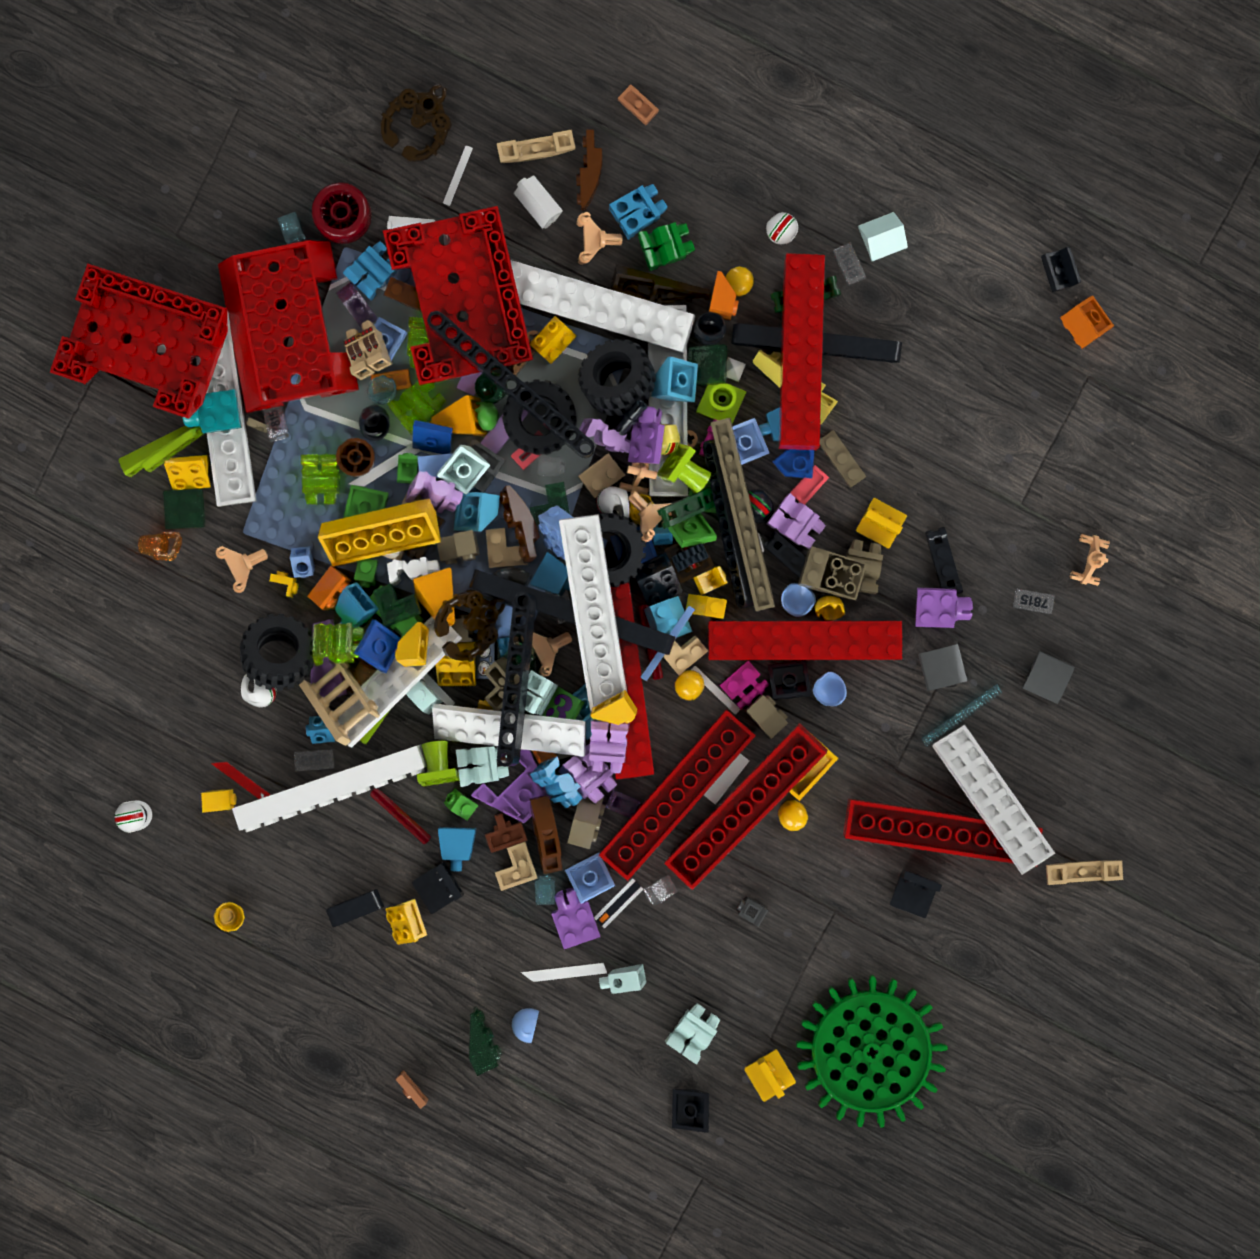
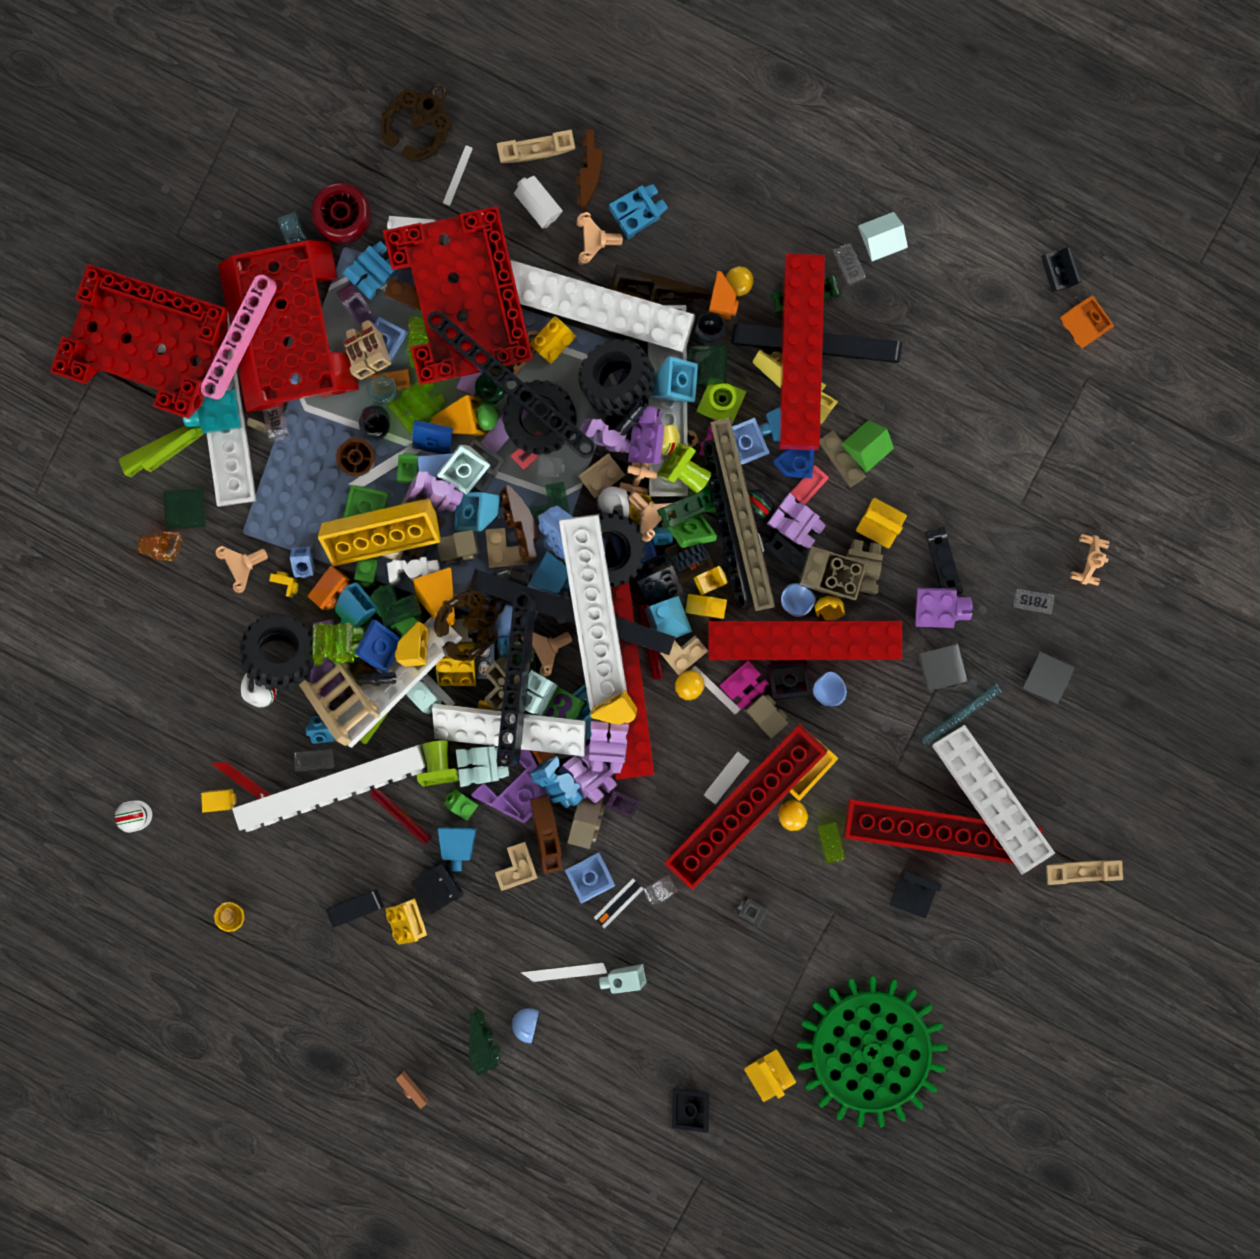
(188, 472): yellow bracket -> none
(230, 344): none -> bright pink beam
(320, 483): clear neon green hips -> none
(376, 678): none -> black pin
(505, 834): copper hinge -> none
(545, 890): clear light blue brick -> none
(574, 920): medium lavender plate -> none
(638, 104): nougat plate -> none
(668, 241): green hips -> none
(676, 630): light blue sticker -> none
(676, 795): red brick -> none
(699, 1030): light aqua hips -> none
(734, 369): white slope -> none
(782, 228): white helmet -> none
(831, 842): none -> clear neon green plate
(868, 445): none -> bright green slope

